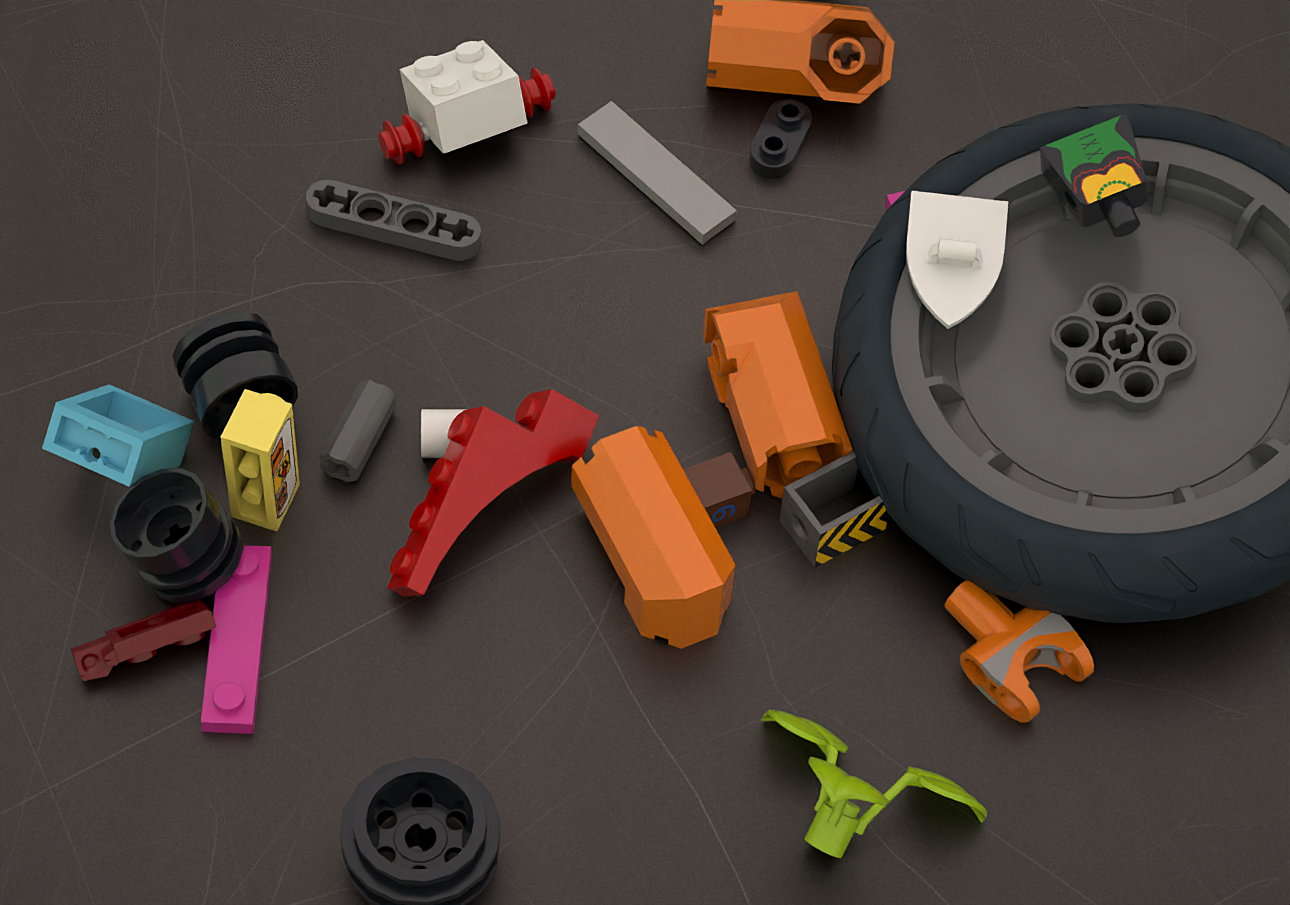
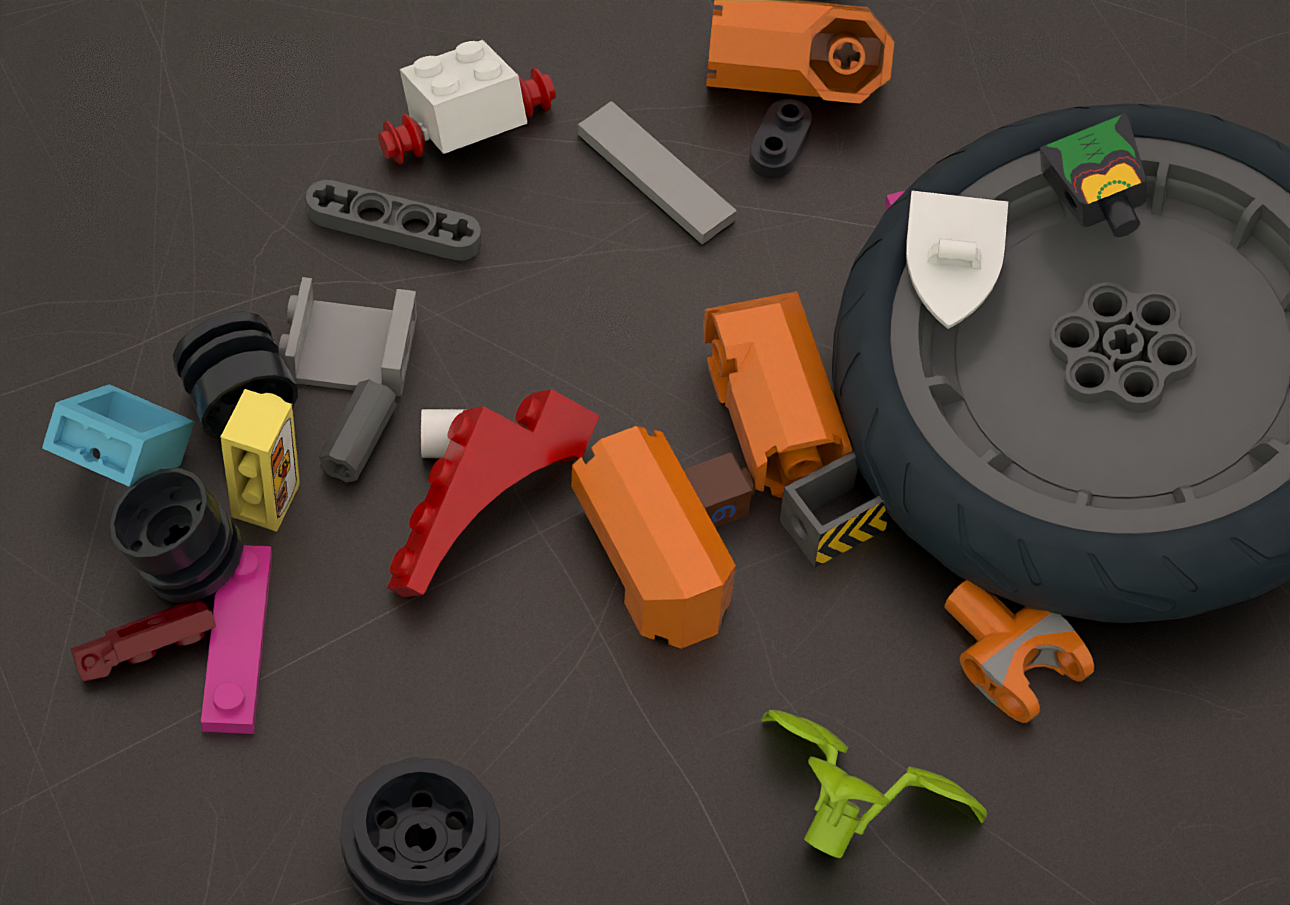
(348, 343): none -> light grey panel

